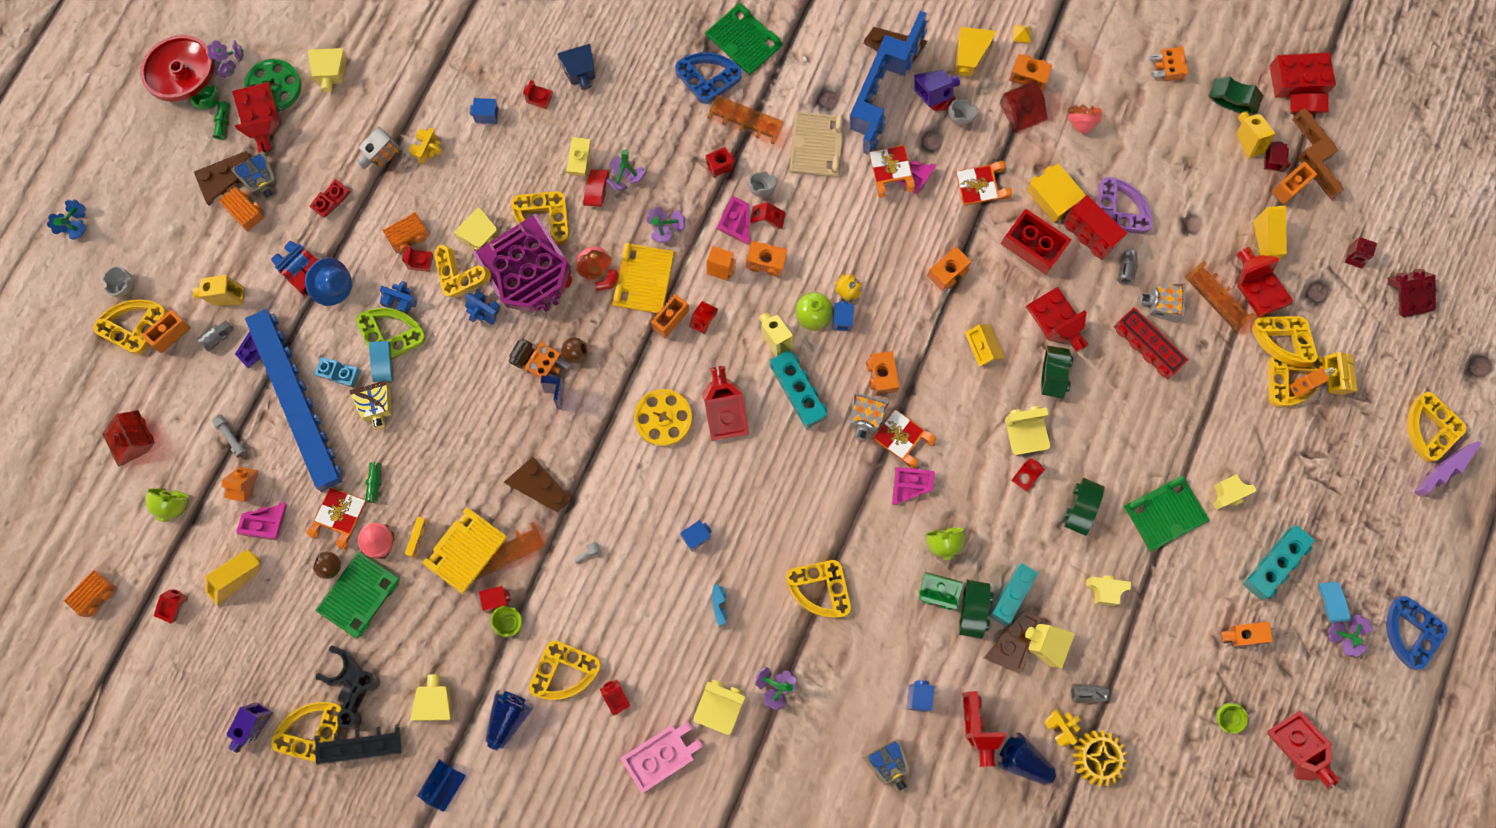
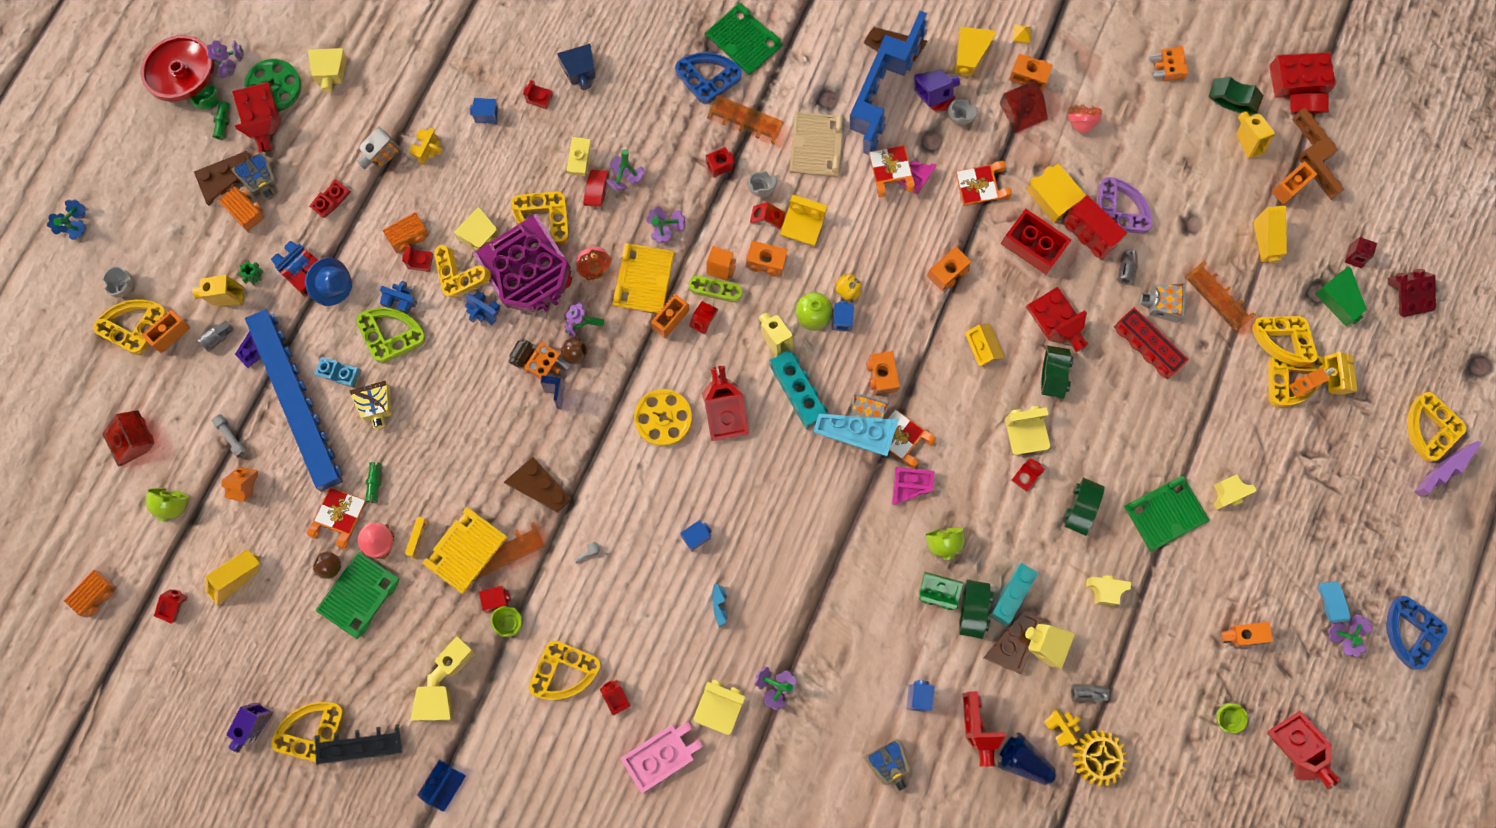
(250, 272): none -> green gear
(262, 523): dark pink wing -> none
(354, 689): black piece -> none
(380, 361): dark azure slope -> none
(455, 651): none -> light yellow torso
(506, 717): clear blue cone -> none
(576, 315): none -> medium lavender plant
(609, 282): red arm -> none
(701, 290): none -> lime beam
(735, 220): dark pink wing -> none
(803, 220): none -> yellow bracket
(824, 575): yellow beam -> none
(861, 432): none -> medium azure wing
(1257, 580): teal brick -> none
(1261, 284): red plate -> none
(1277, 157): dark red window -> none
(1343, 297): none -> green slope

